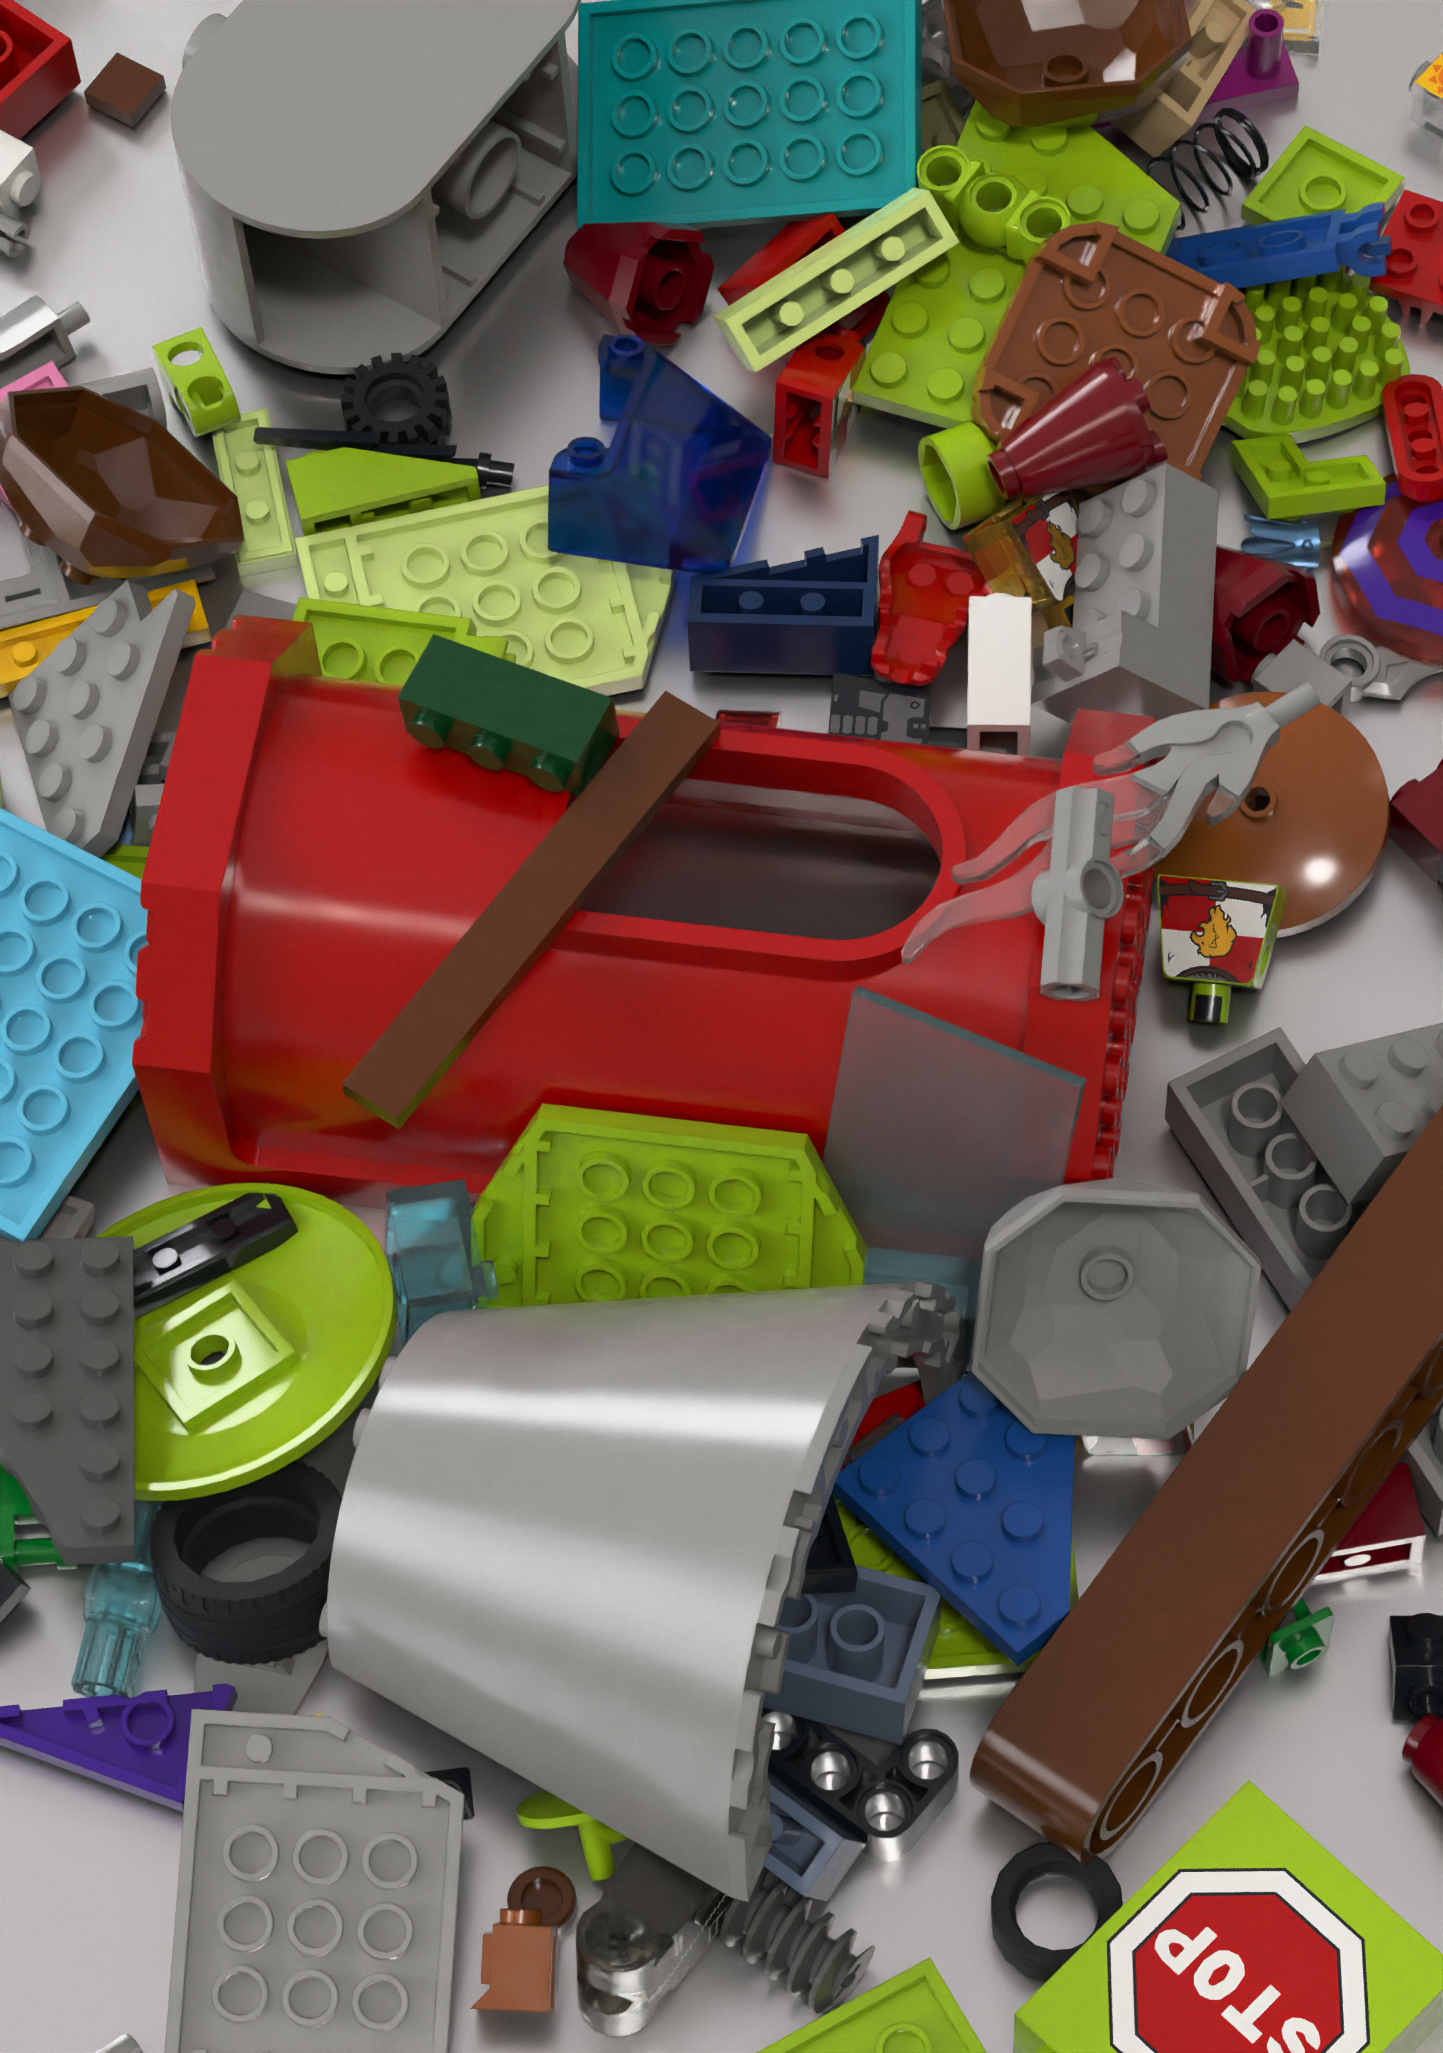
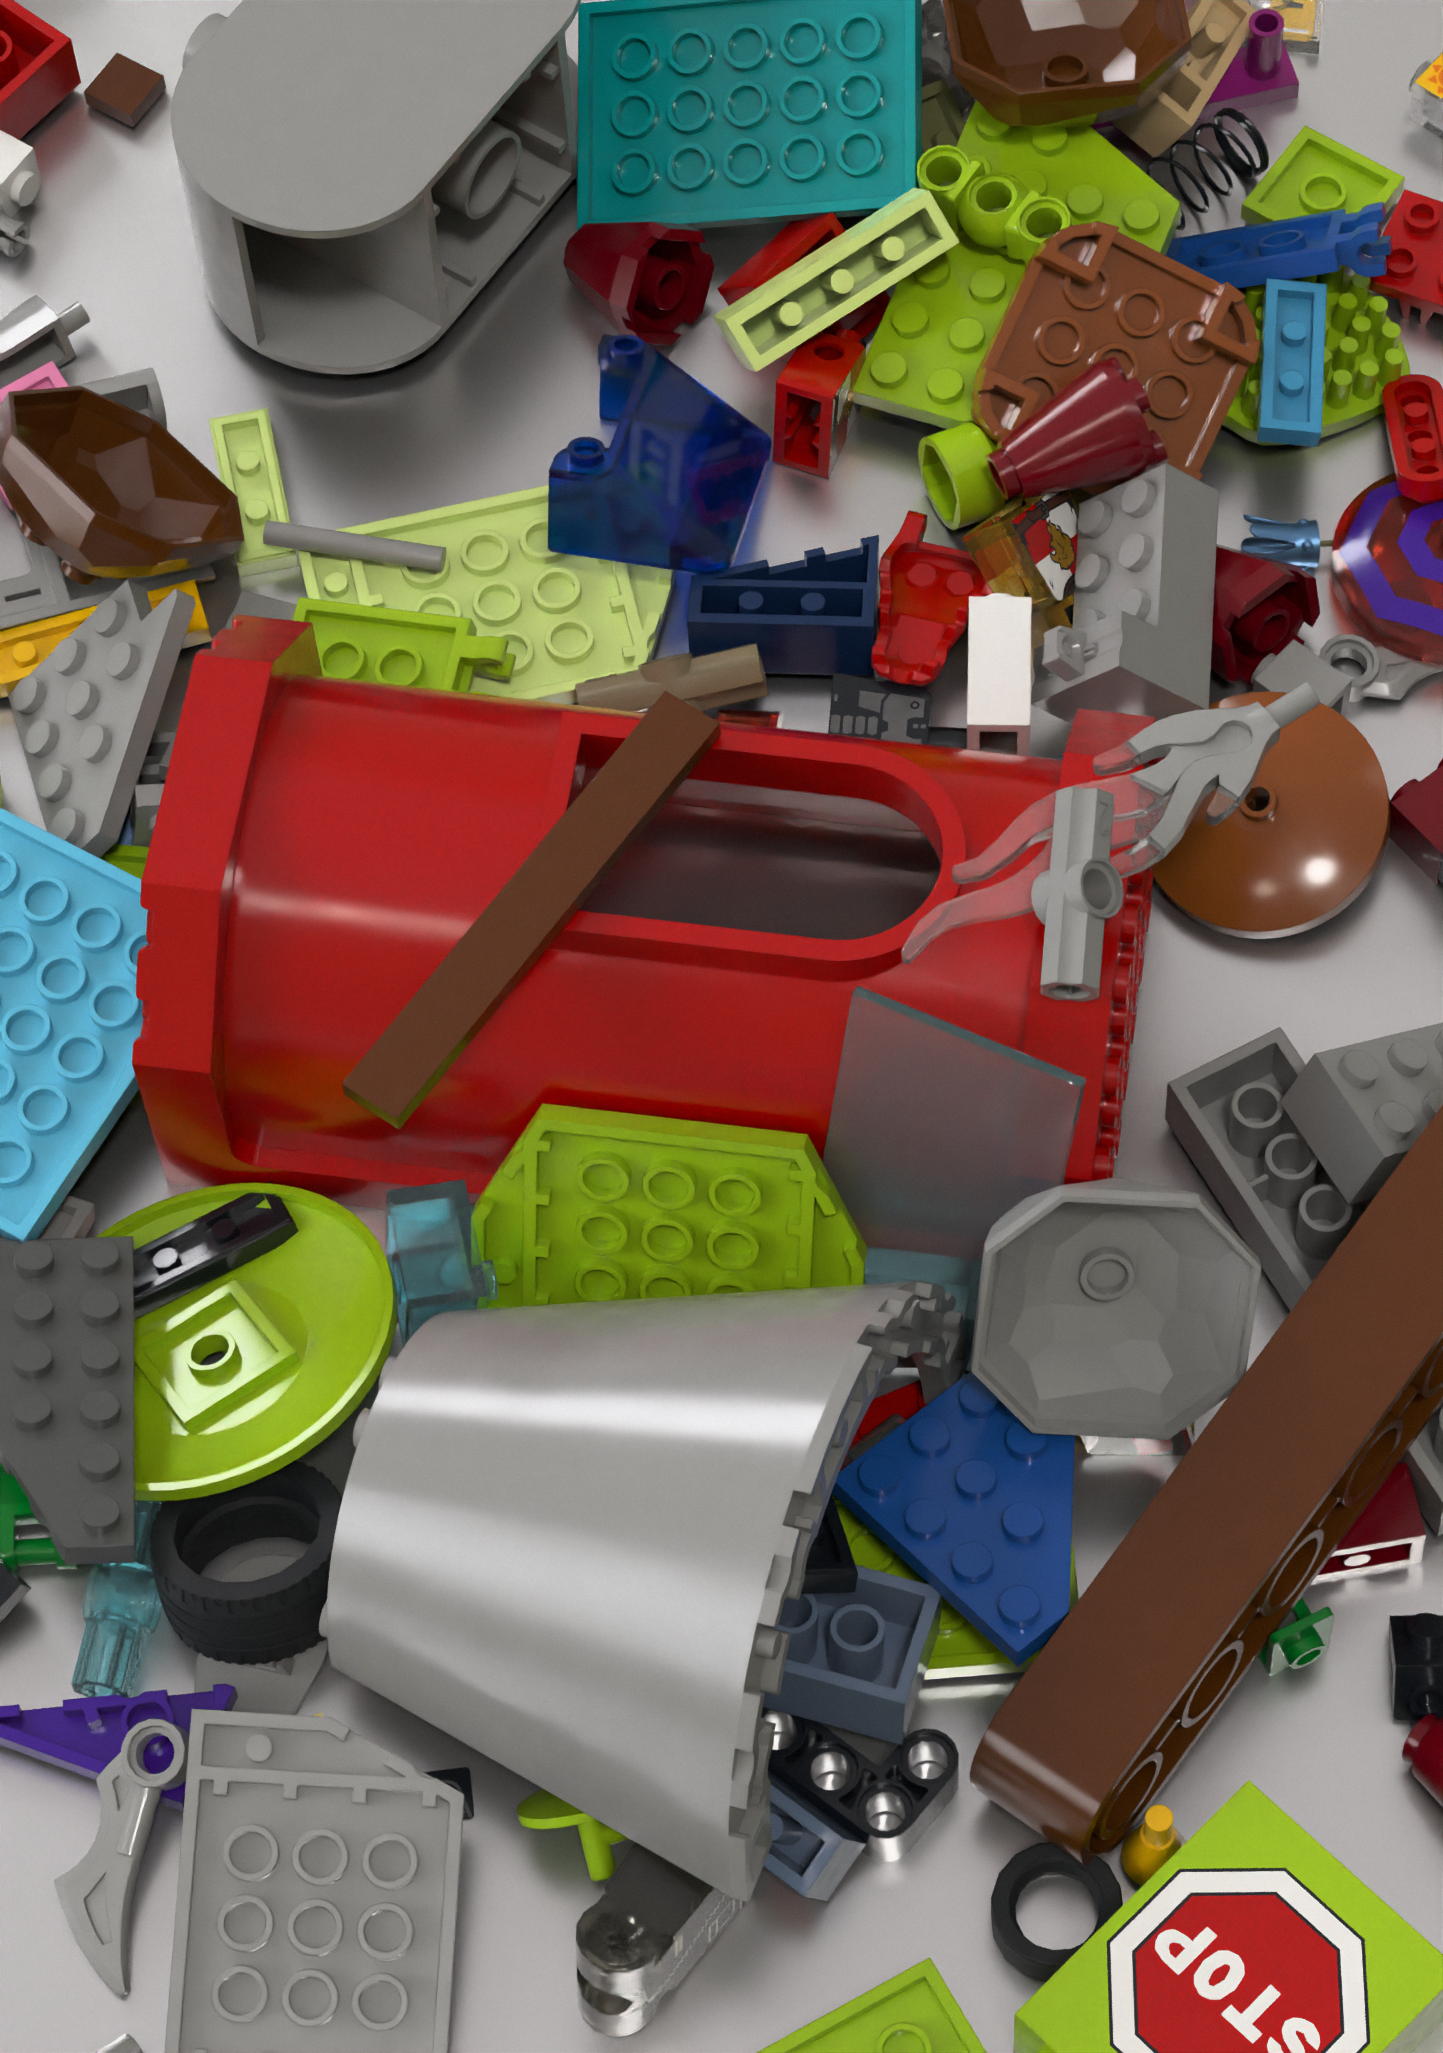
(101, 1886): none -> light grey piece
(197, 388): lime leg -> none
(354, 545): none -> light grey bar
(367, 486): lime slope -> none
(398, 382): black tyre -> none
(488, 470): black piece -> none
(508, 716): dark green brick -> none
(519, 1963): dark orange window -> none
(548, 1891): reddish brown tile -> none
(700, 681): none -> dark tan piece
(794, 1945): dark grey piece -> none
(1151, 1844): none -> yellow cone
(1217, 937): torso -> none
(1292, 362): none -> dark azure plate
(1292, 487): lime plate -> none

